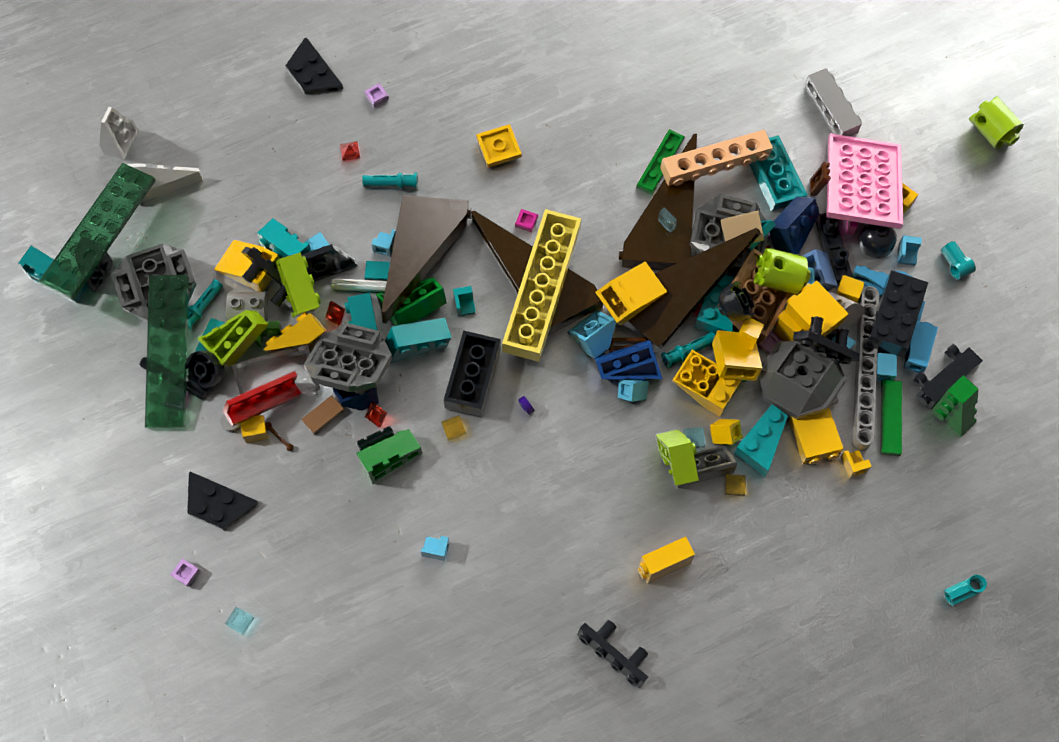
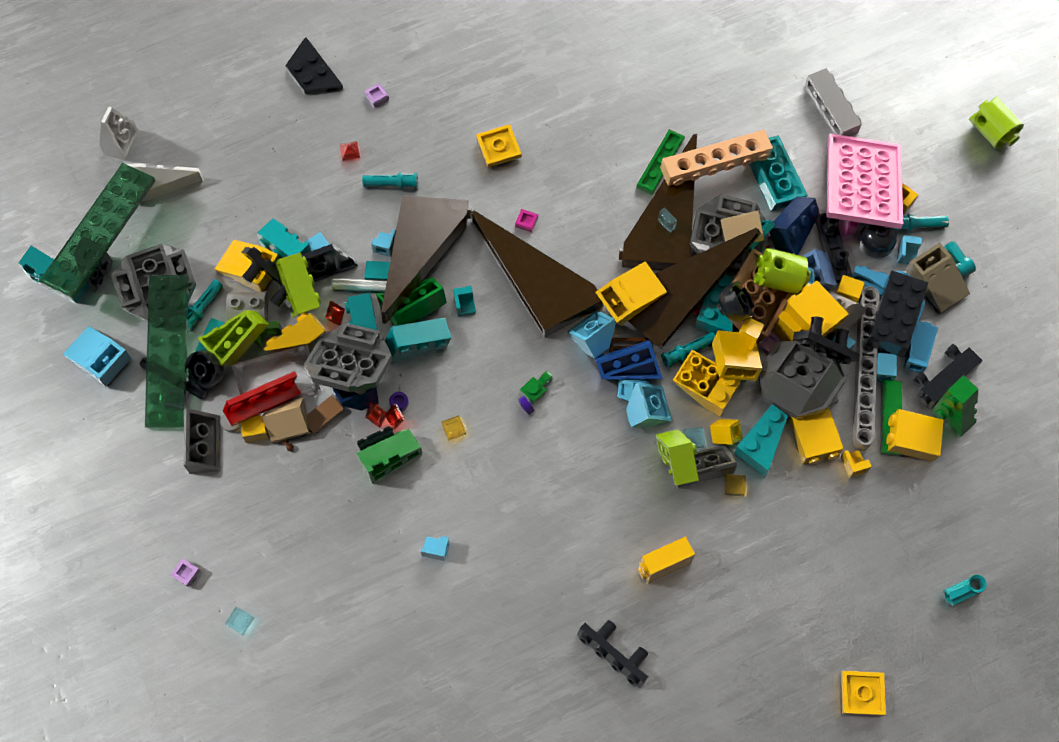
(97, 355): none -> medium azure slope
(201, 441): none -> dark grey slope
(215, 502): black wing -> none
(286, 420): none -> tan slope
(395, 416): none -> clear red slope
(400, 399): none -> dark purple tile
(472, 373): black brick -> none
(534, 388): none -> green plate
(541, 285): light yellow brick -> none
(648, 406): none -> medium azure slope
(820, 178): reddish brown tile -> none
(863, 693): none -> yellow plate
(911, 222): none -> teal pin
(915, 435): none -> yellow brick
(945, 281): none -> dark tan slope

